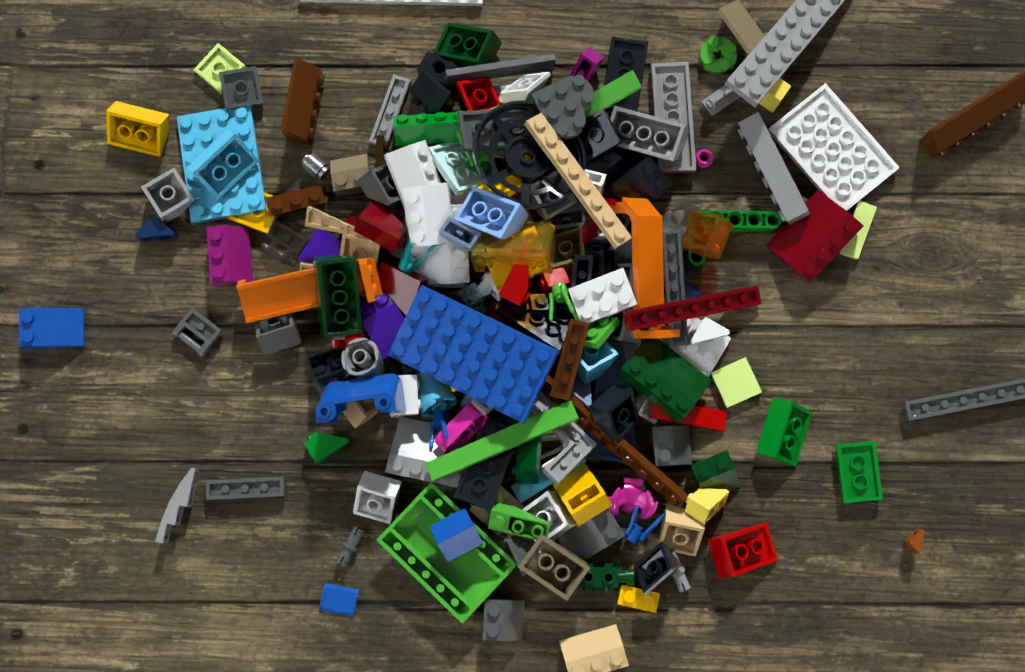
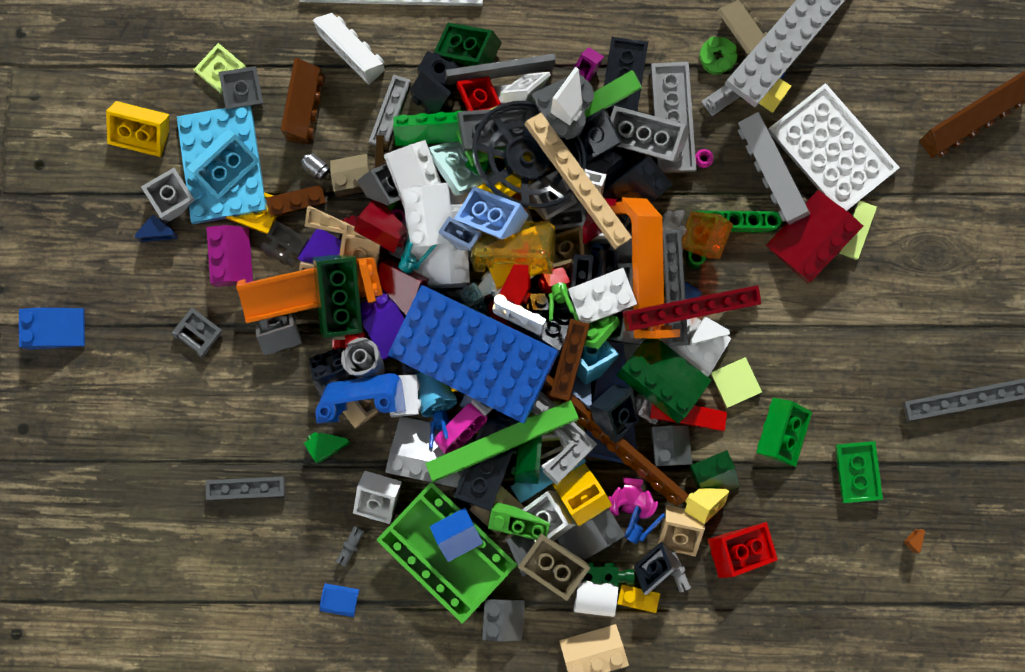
(181, 498): light grey slope -> none
(349, 47): none -> white slope
(518, 315): none -> white plate
(568, 99): none -> white slope
(596, 599): none -> white brick

